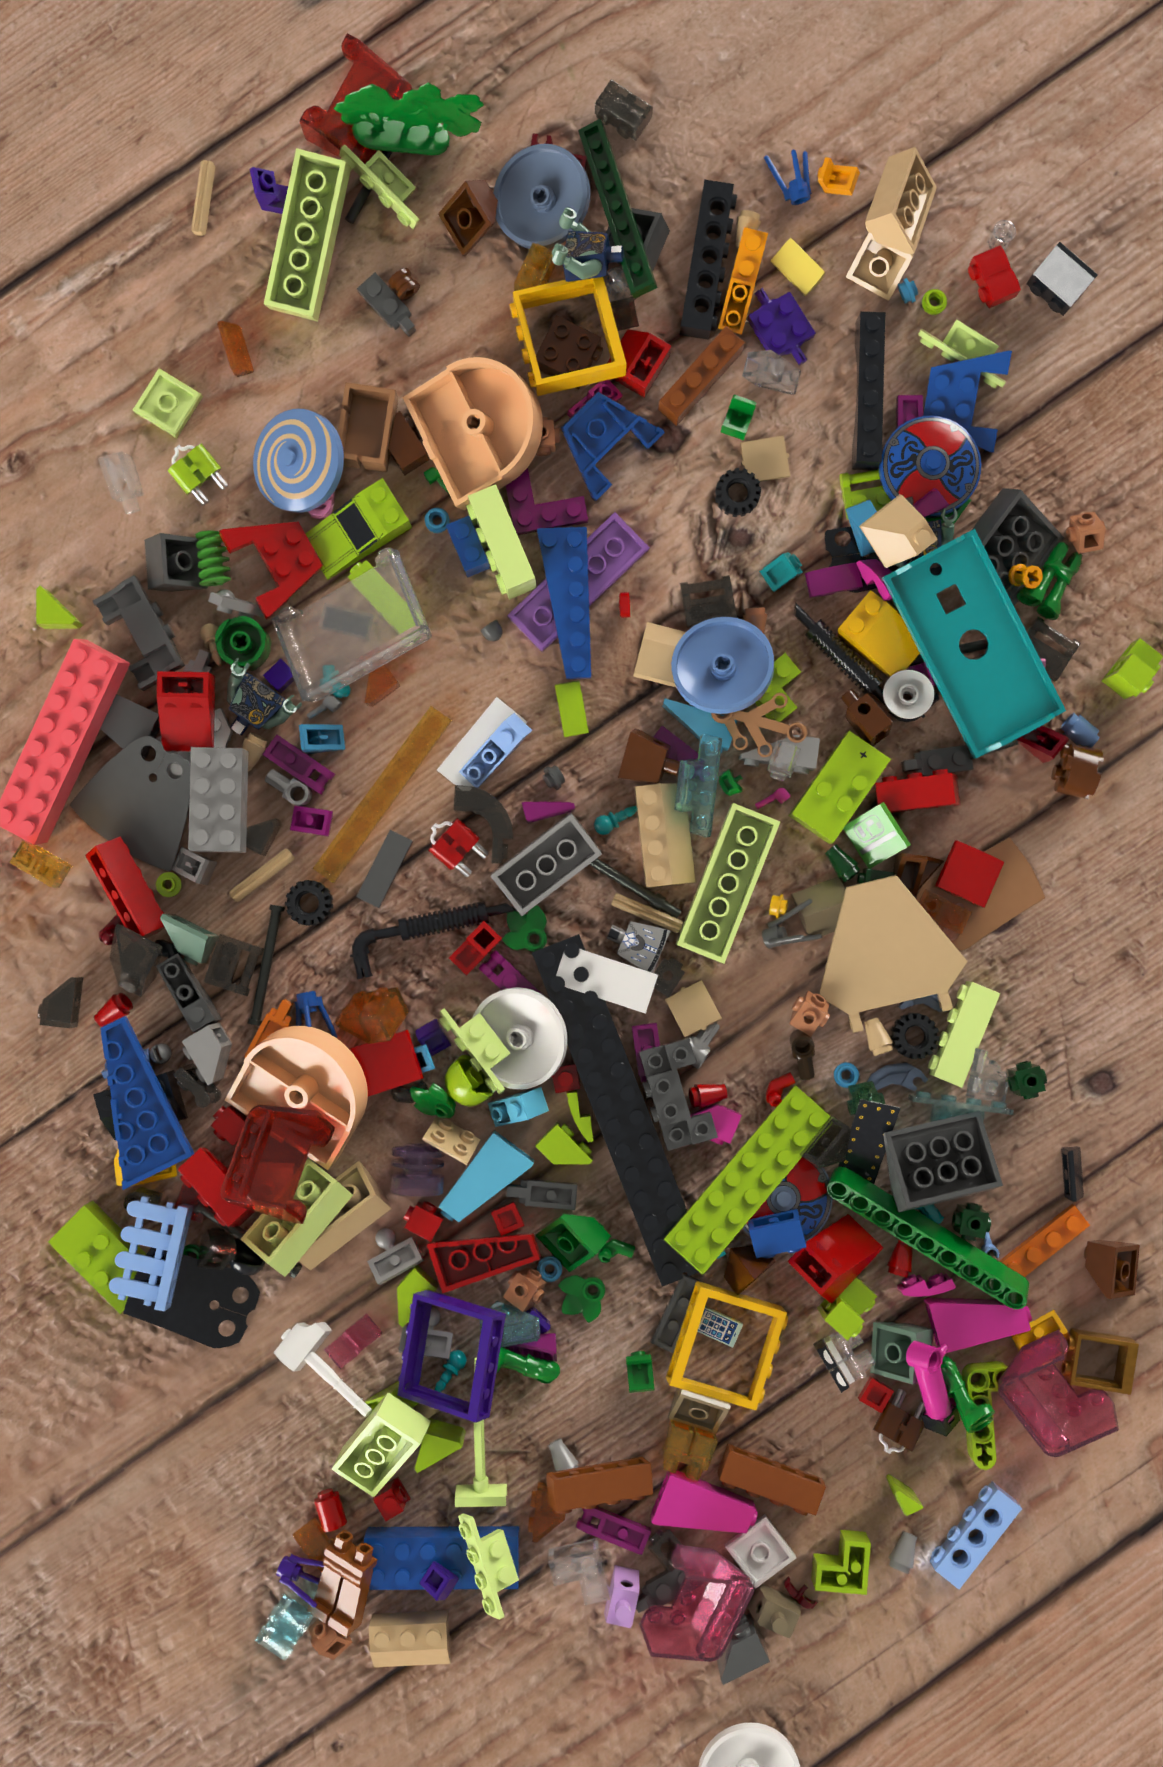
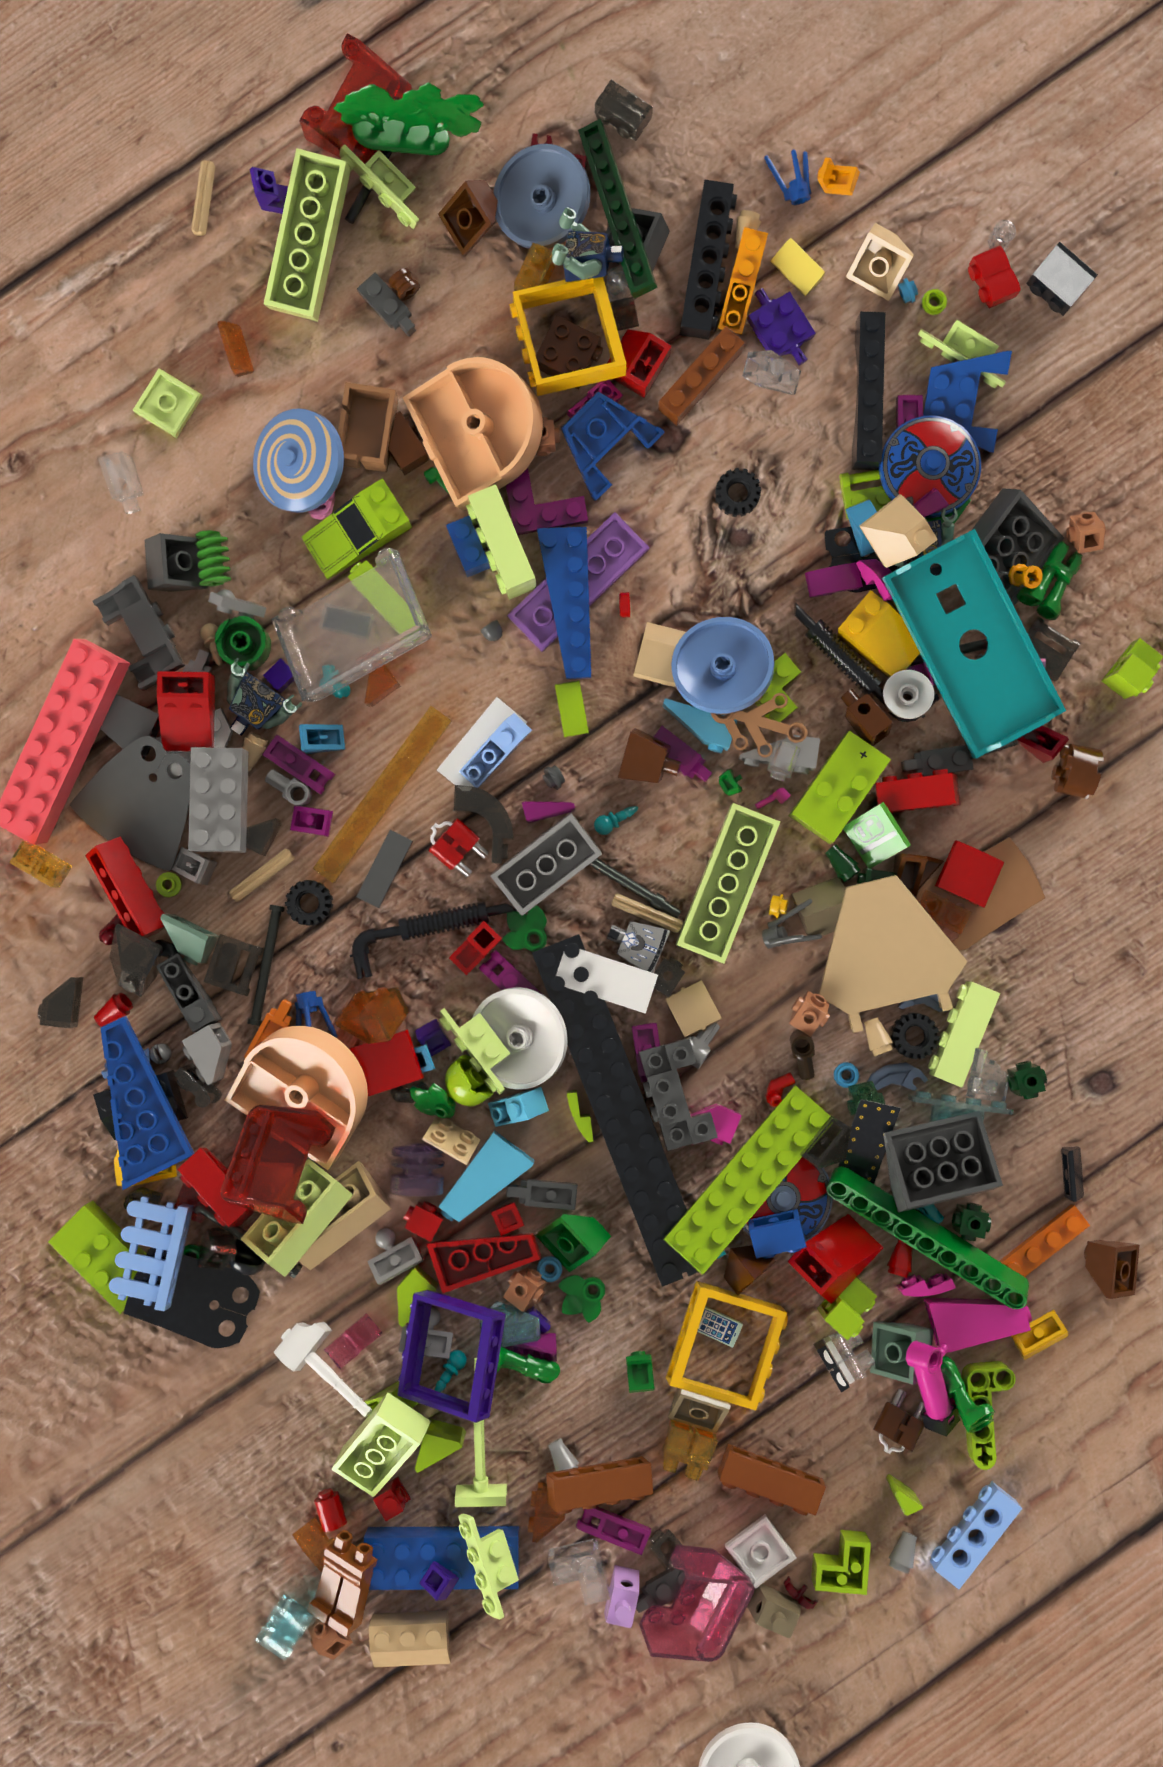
(51, 613): lime slope -> none
(195, 470): lime piece -> none
(228, 1124): red brick -> none
(285, 554): red wing -> none
(290, 1569): dark purple plant -> none
(329, 702): light grey hand -> none
(433, 513): dark azure plate -> none
(562, 1148): lime slope -> none
(566, 1079): red plate -> none
(613, 1248): green arm -> none
(663, 836): tan slope -> none
(674, 1314): dark grey tile -> none
(698, 785): clear light blue bracket -> none
(701, 1506): dark pink slope -> none
(706, 1094): red cone -> none
(709, 607): clear smoke plate -> none
(738, 417): green bracket -> none
(744, 1652): dark grey slope -> none
(756, 617): nougat cone -> none
(766, 458): tan piece -> none
(781, 570): teal bracket -> none
(876, 1394): red plate -> none
(901, 202): tan slope -> none
(989, 1246): light blue hand -> none
(1049, 1405): clear pink windscreen -> none
(1080, 730): medium blue brick -> none
(1124, 1367): pearl gold window -> none

